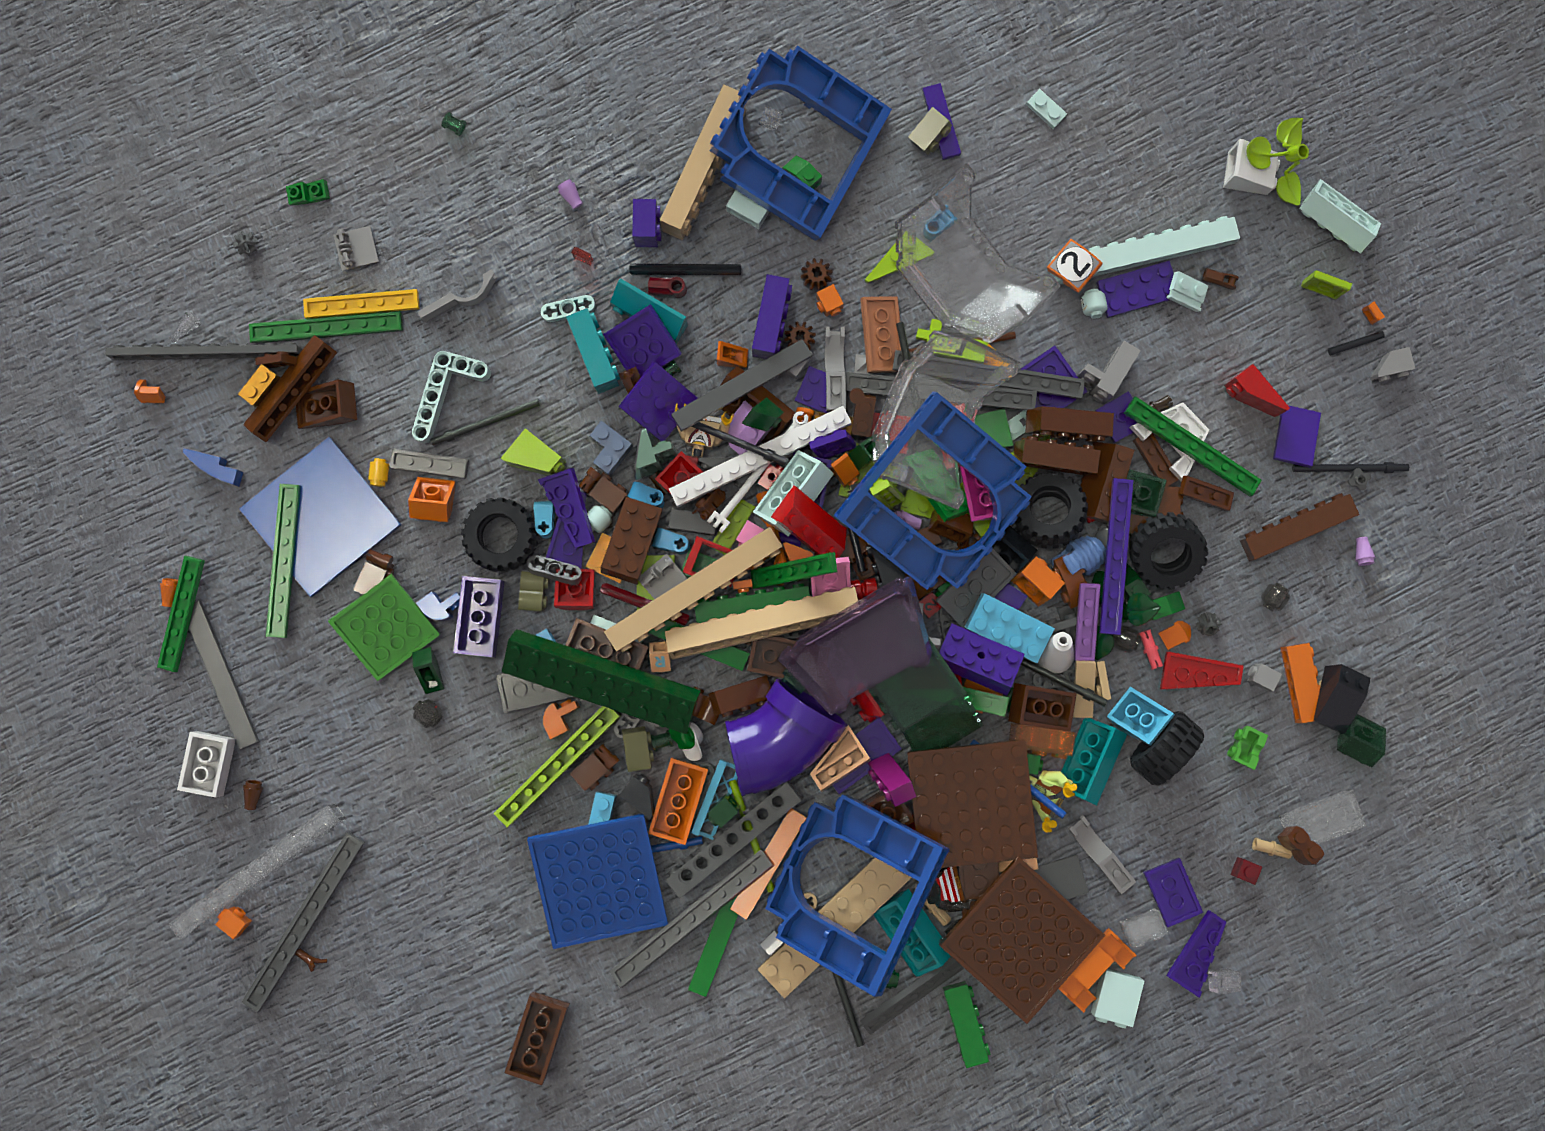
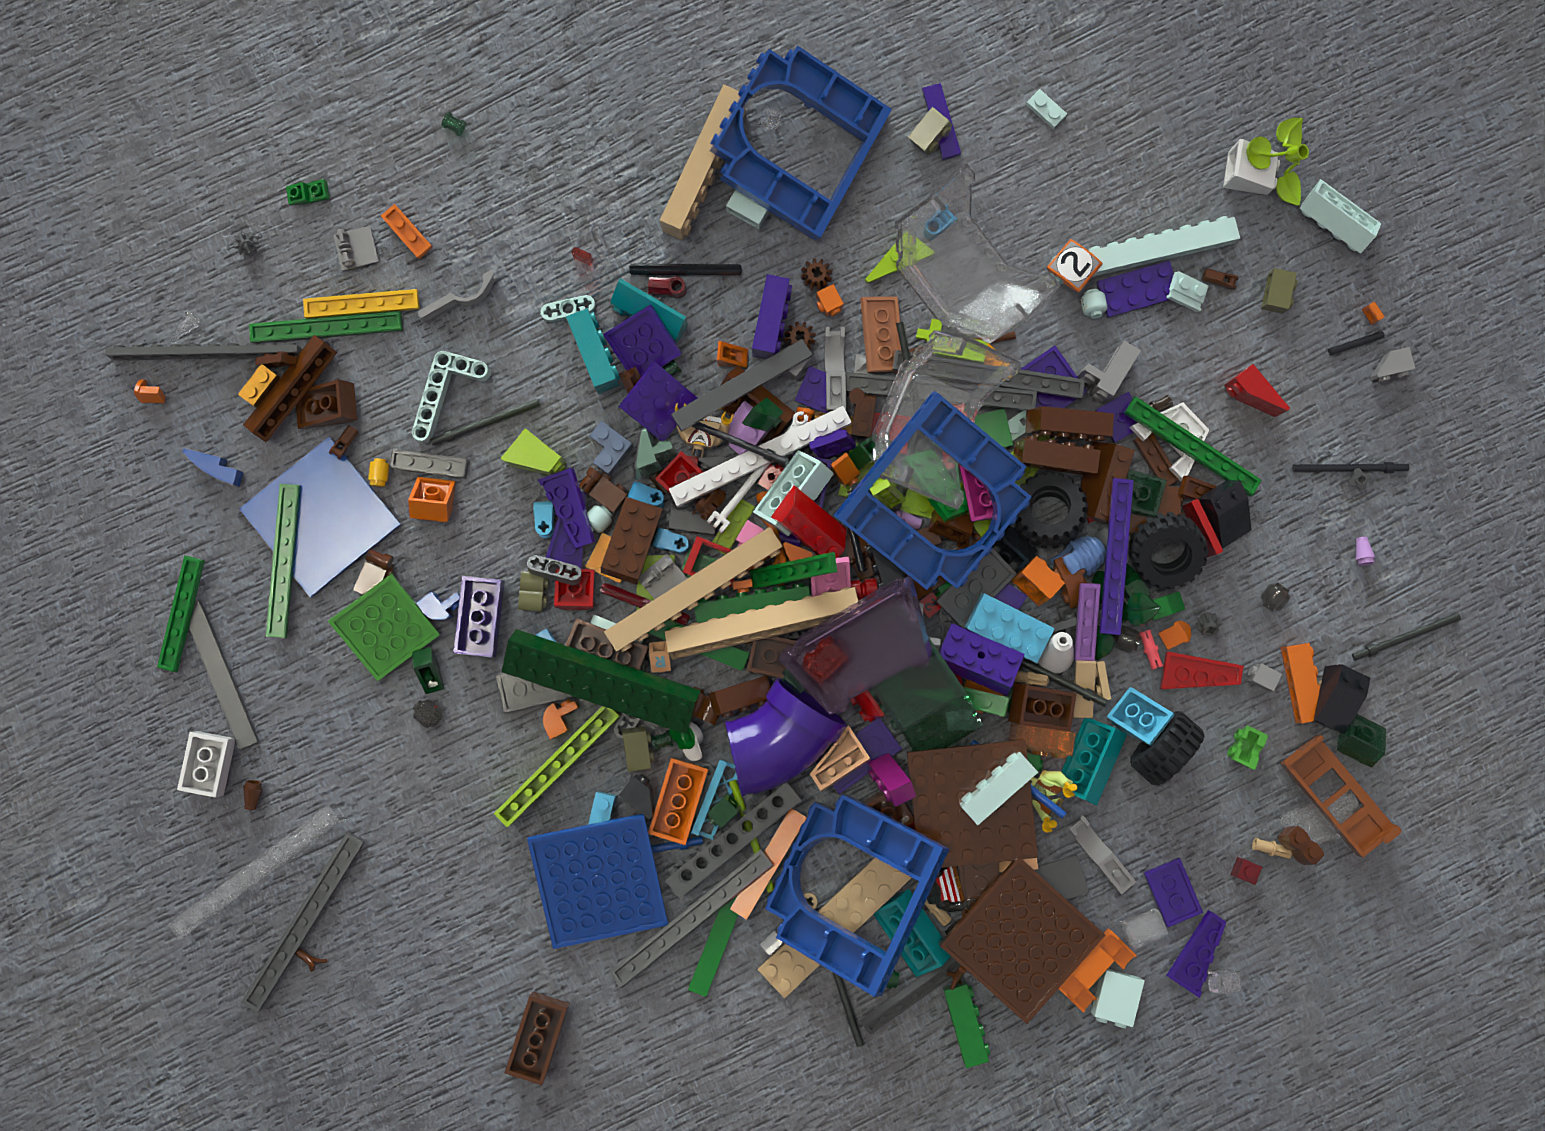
(168, 590): orange cone -> none
(233, 921): orange brick -> none
(344, 440): none -> reddish brown bar
(406, 231): none -> orange plate
(481, 517): black tyre -> none
(570, 194): lavender cone -> none
(594, 767): reddish brown hinge -> none
(645, 224): dark purple brick -> none
(803, 171): green slope -> none
(824, 660): none -> clear red bracket
(956, 976): none -> reddish brown bar
(998, 788): none -> light aqua brick
(1032, 678): none -> tan axle
(1196, 513): none -> red tile
(1227, 511): none -> black slope
(1279, 291): none -> olive brick
(1297, 436): dark purple tile -> none
(1299, 527): reddish brown brick -> none
(1326, 284): lime tile -> none
(1362, 829): none -> dark orange piece
(1372, 650): none -> pearl dark grey bar

